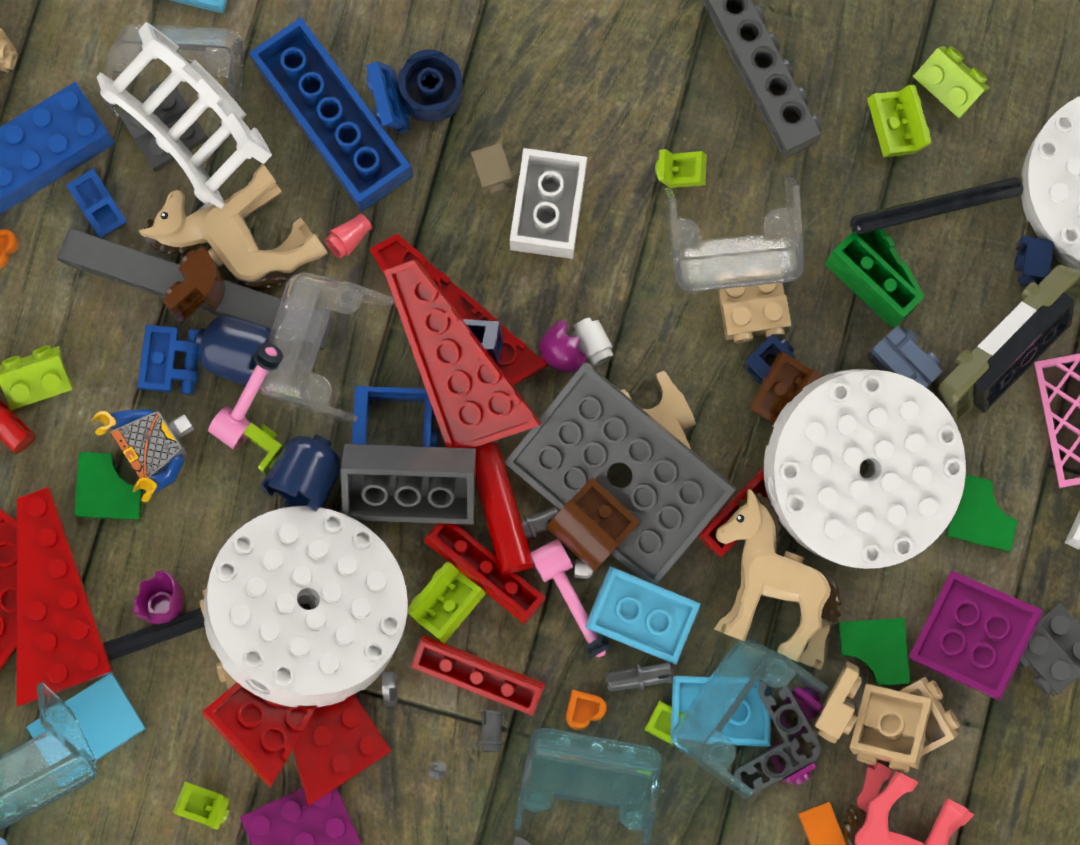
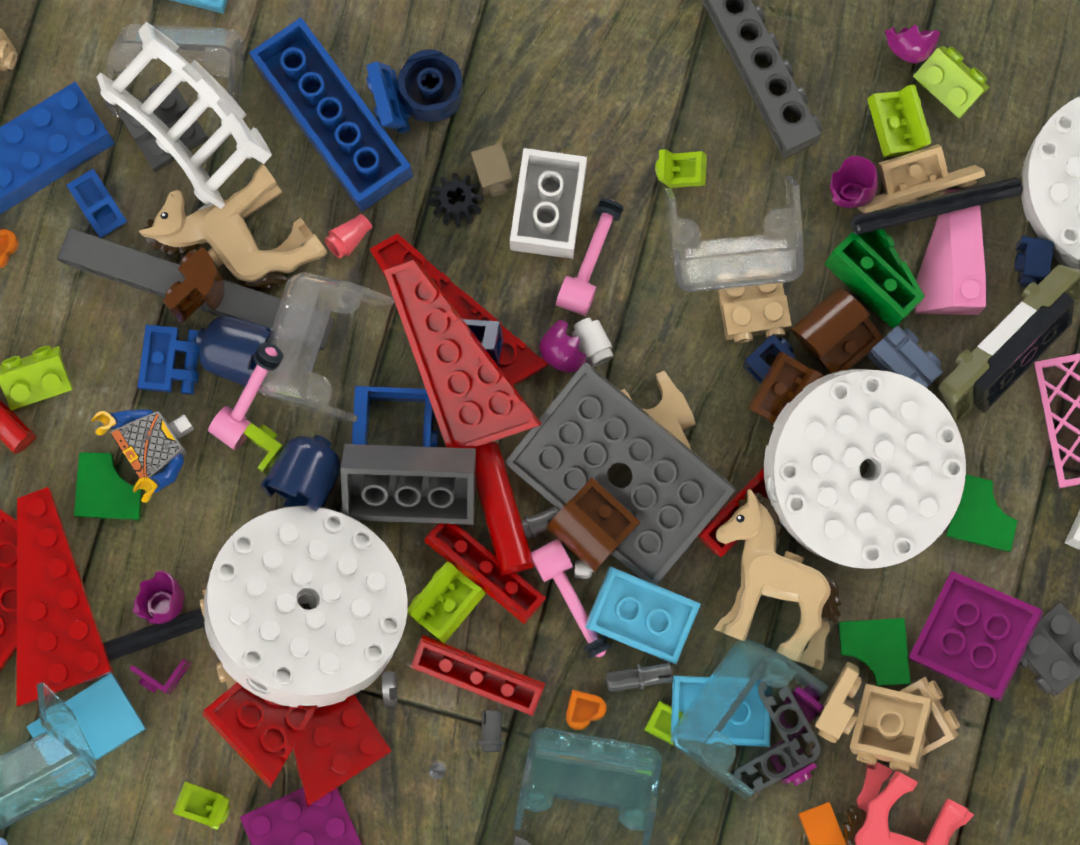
(153, 684): none -> magenta bracket
(452, 190): none -> black gear
(577, 292): none -> bright pink piece
(837, 332): none -> reddish brown brick
(854, 182): none -> magenta hair
(911, 44): none -> magenta hair
(919, 175): none -> tan bracket
(954, 265): none -> bright pink wedge

